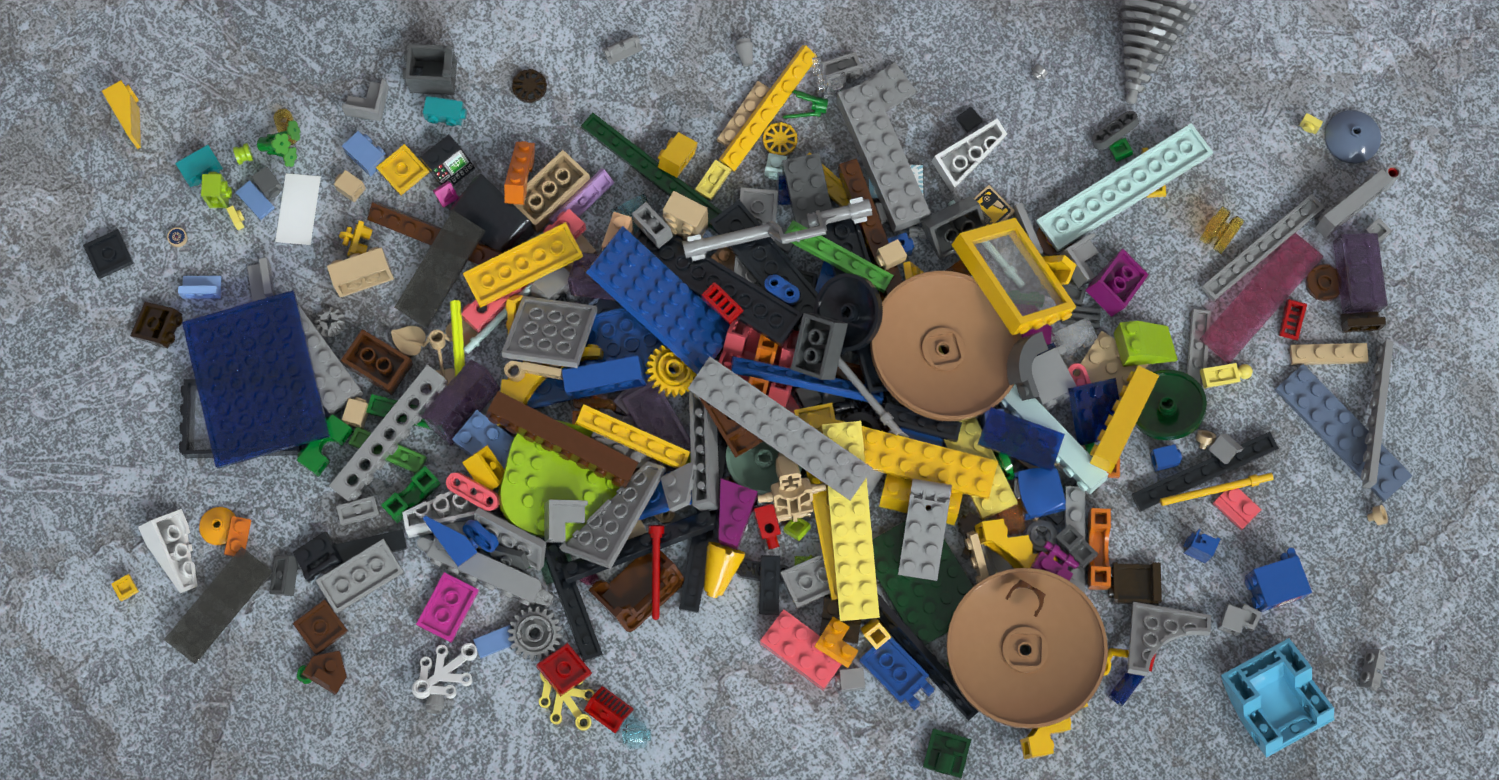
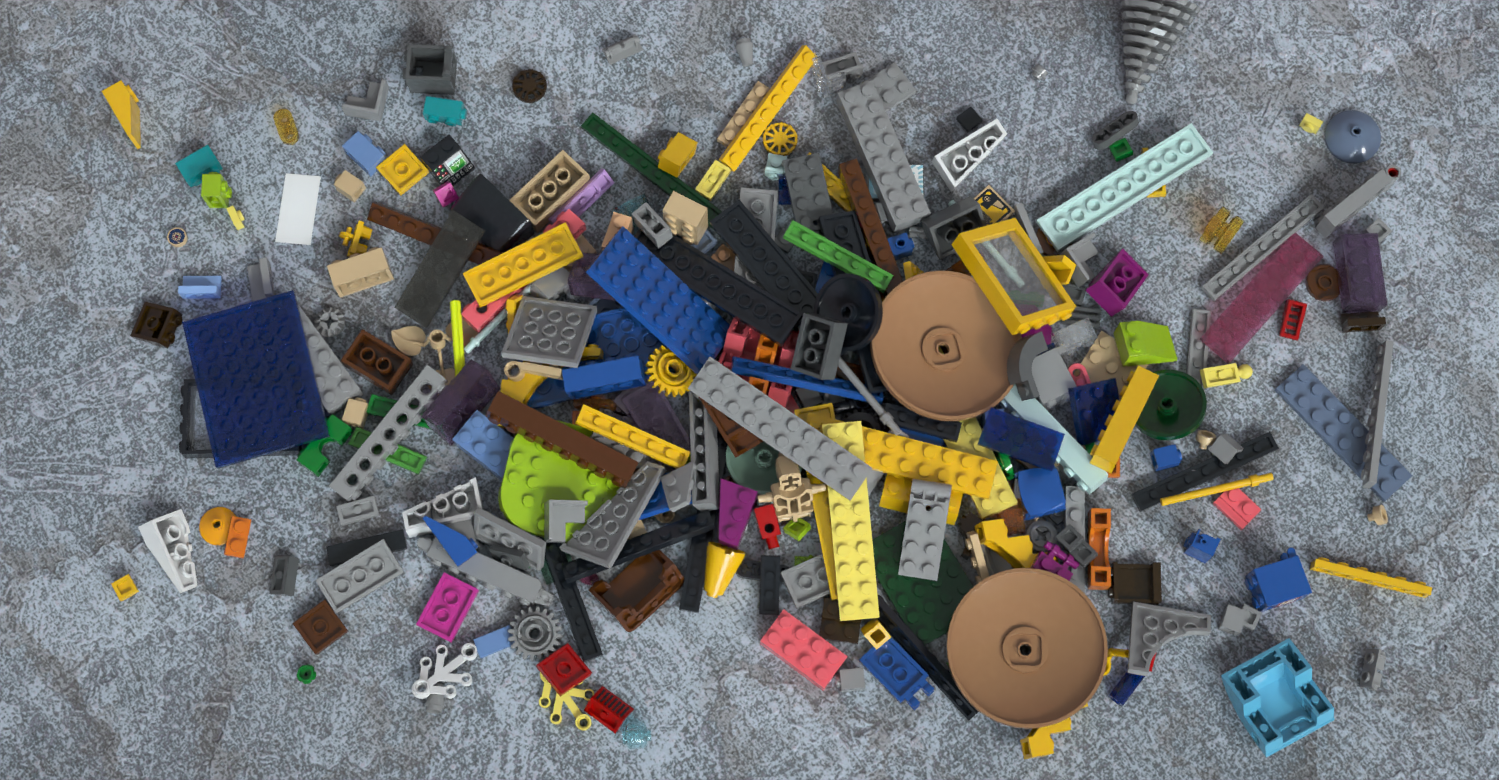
(108, 254): black plate -> none
(218, 605): clear smoke plate -> none
(242, 153): lime wheel -> none
(255, 200): medium blue tile -> none
(267, 183): dark grey brick -> none
(281, 143): bright green plant -> none
(315, 550): black plate -> none
(326, 671): reddish brown plate -> none
(420, 488): green arch -> none
(465, 488): coral plate -> none
(481, 536): blue plate -> none
(485, 468): yellow brick -> none
(517, 176): orange arch -> none
(655, 533): red piece -> none
(714, 288): red slope -> none
(781, 289): blue plate -> none
(818, 104): green plant -> none
(833, 645): light orange plate -> none
(856, 210): light grey piece -> none
(890, 255): tan brick -> none
(946, 753): dark green plate -> none
(1022, 584): reddish brown cap -> none
(1329, 354): tan plate -> none
(1377, 579): none -> yellow plate

